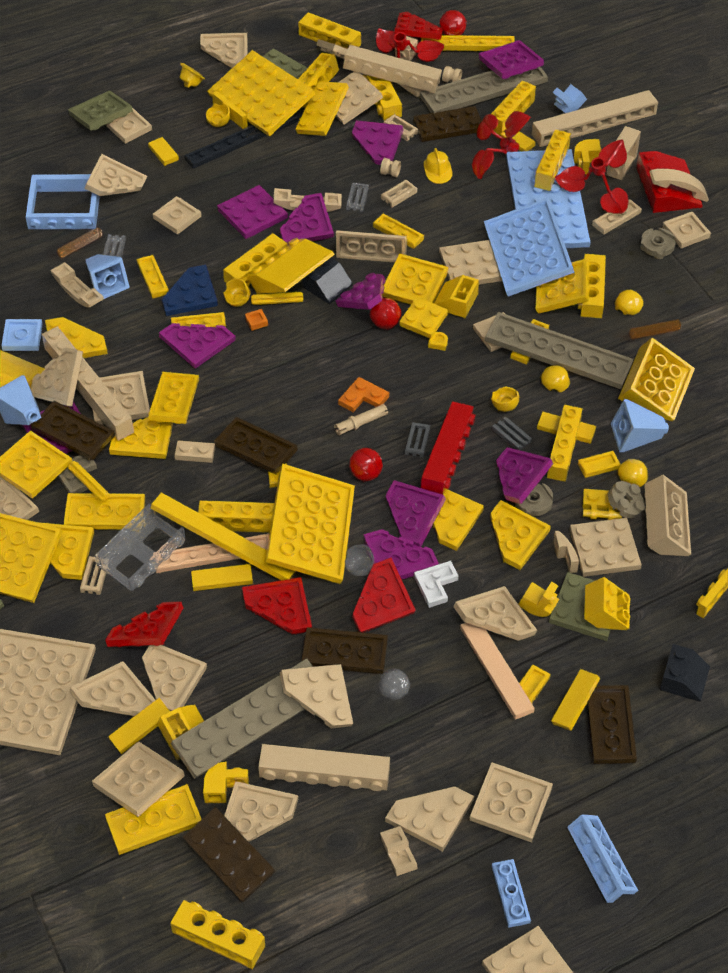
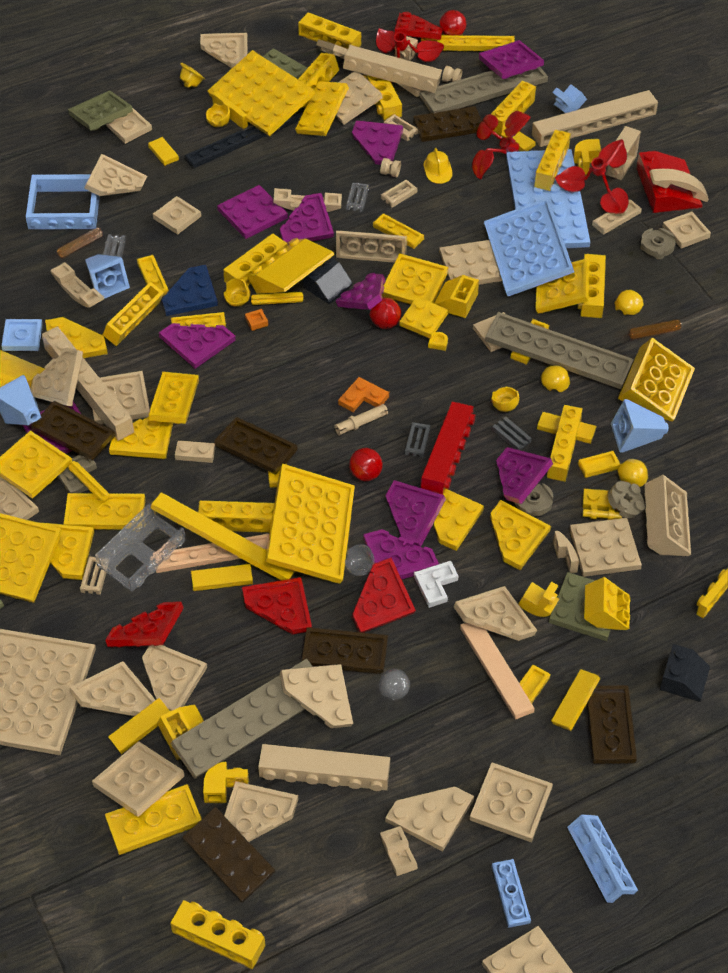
(133, 313): none -> yellow brick

